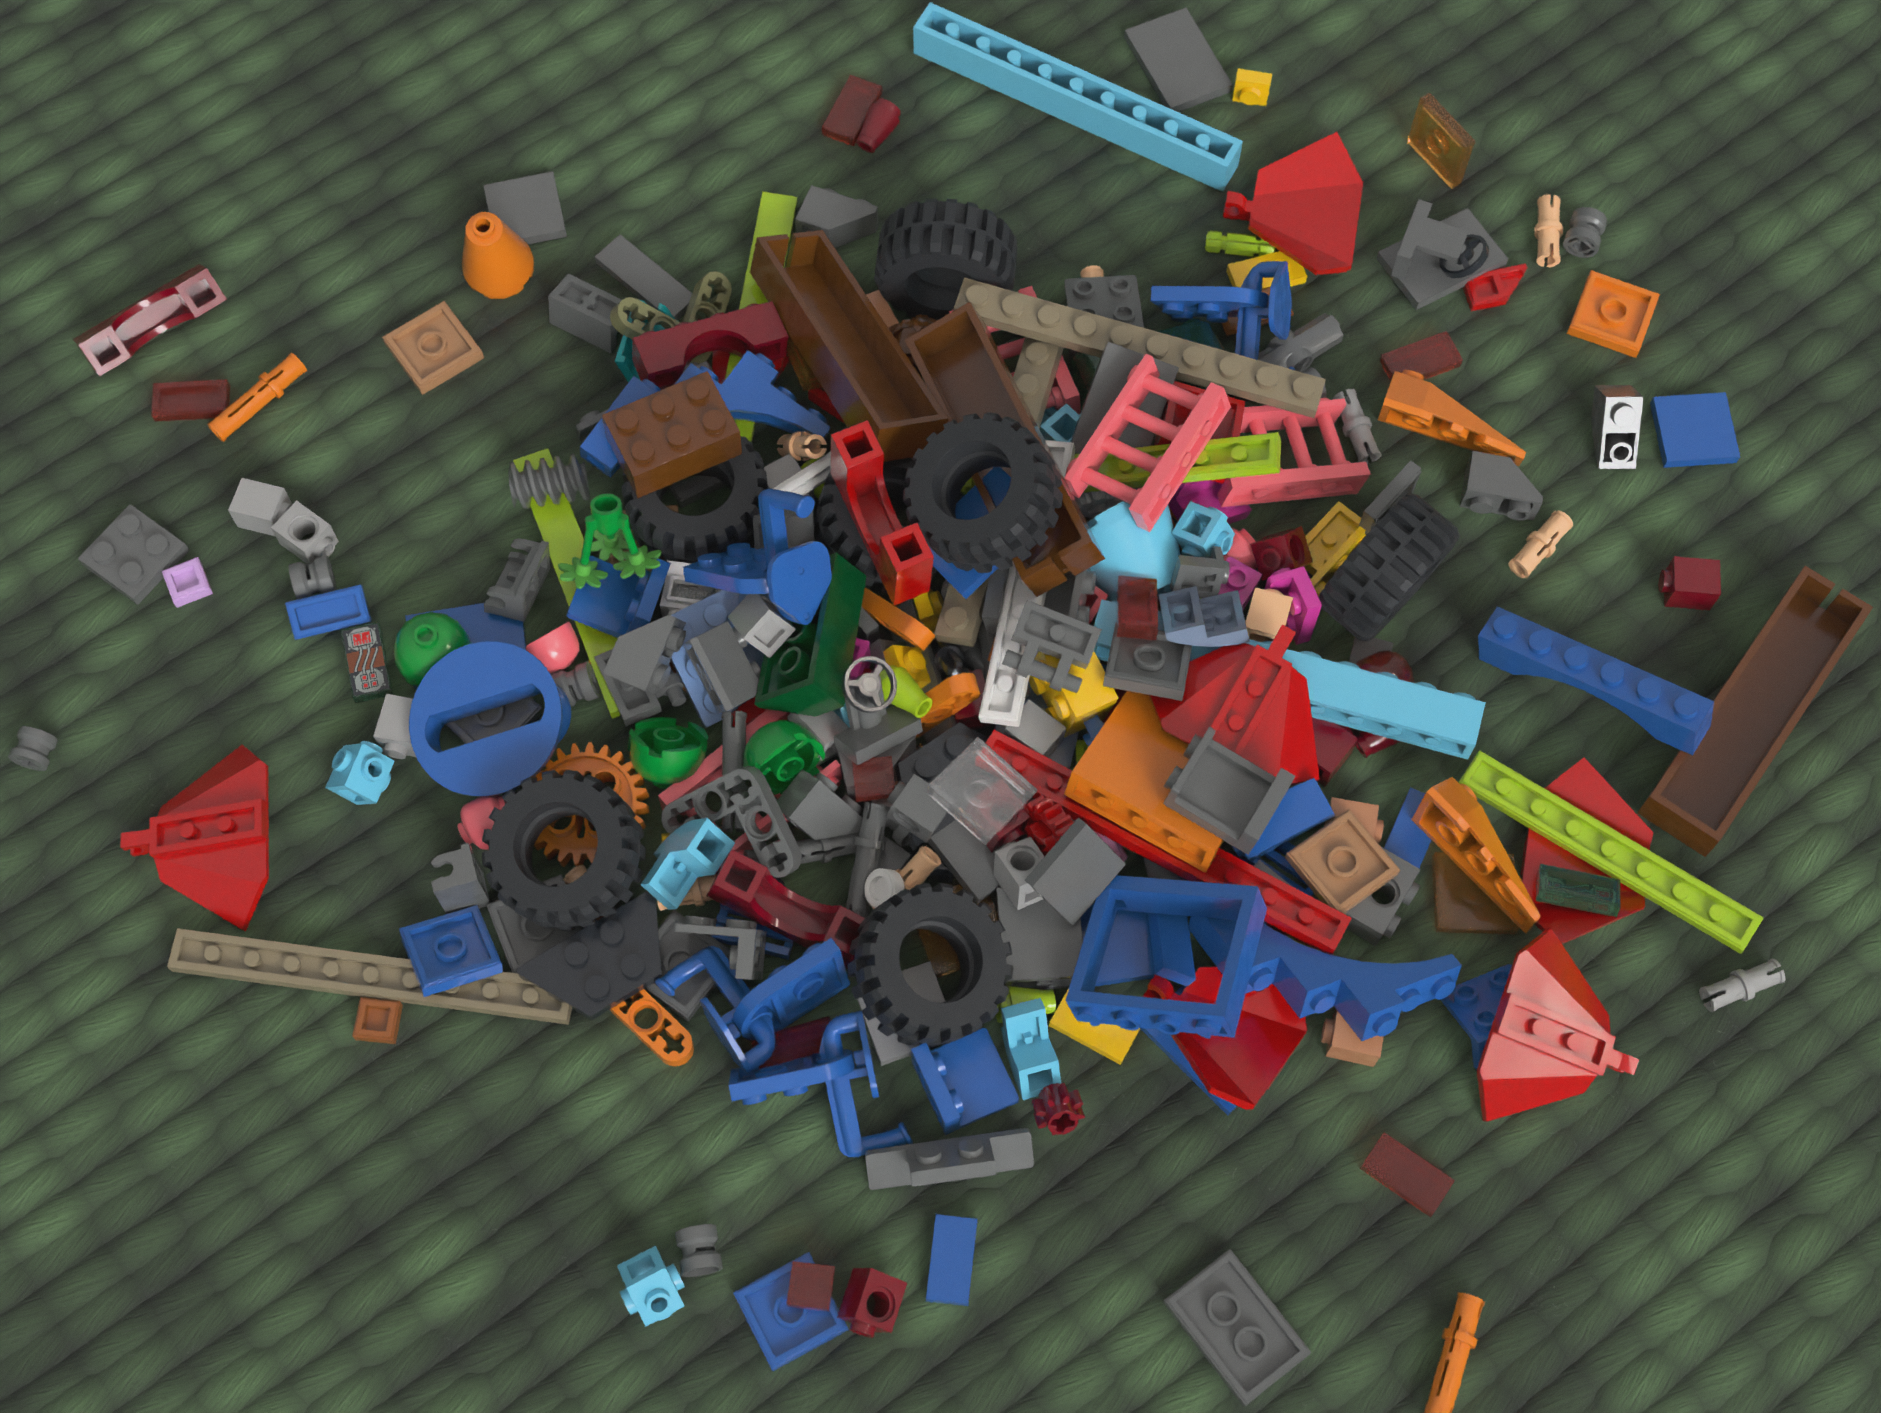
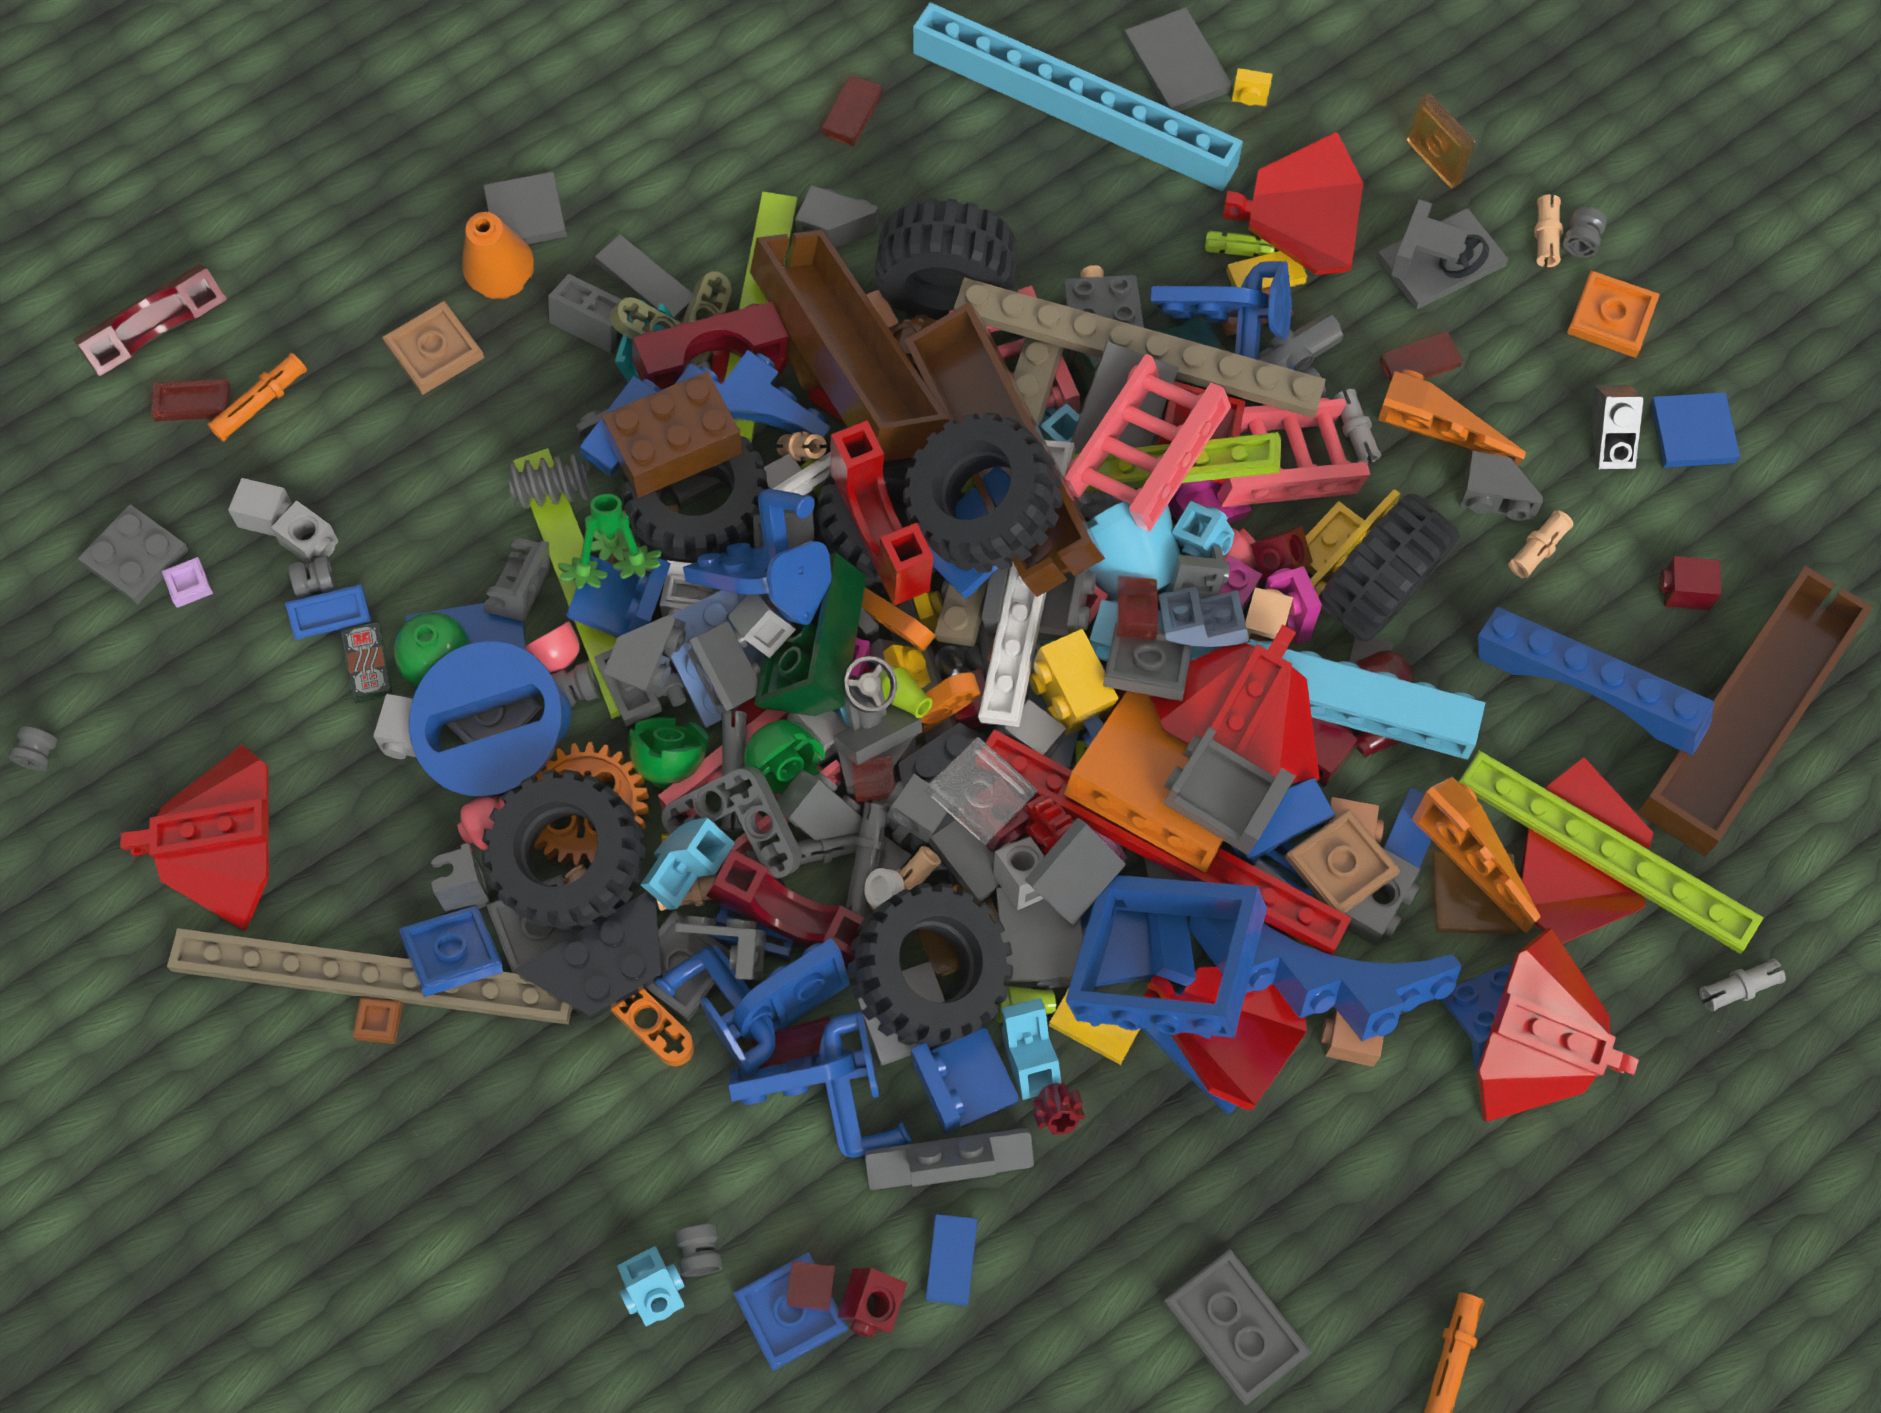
(360, 773): medium azure brick -> none
(878, 124): dark red cone -> none
(1056, 636): dark grey plate -> none
(1398, 488): dark grey tile -> none
(1407, 1174): clear red tile -> none
(1493, 287): red tile -> none
(1578, 890): clear green tile -> none

